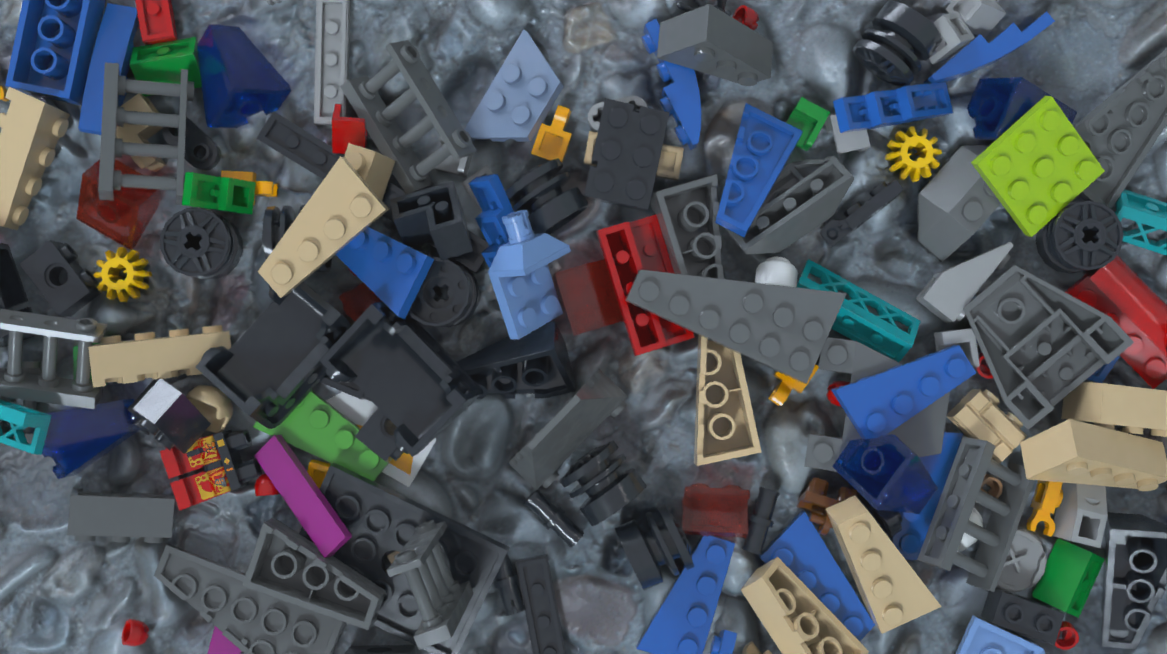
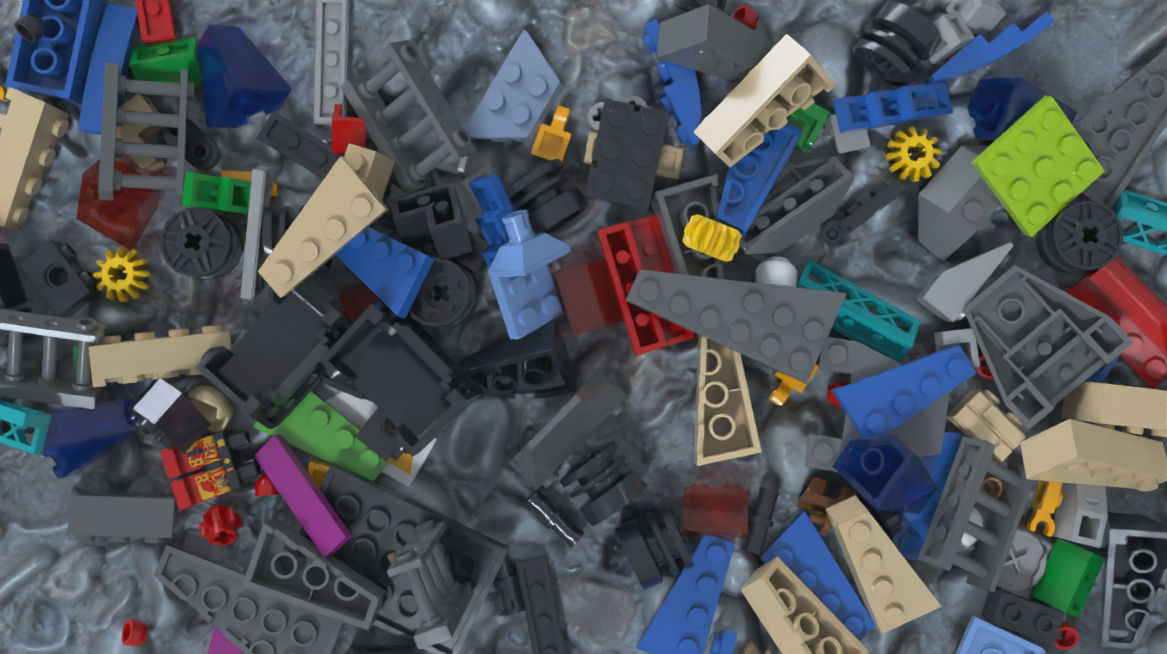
(30, 27): none -> black hinge
(220, 525): none -> red gear
(254, 254): none -> light grey tile
(711, 238): none -> yellow gear
(763, 101): none -> tan wedge

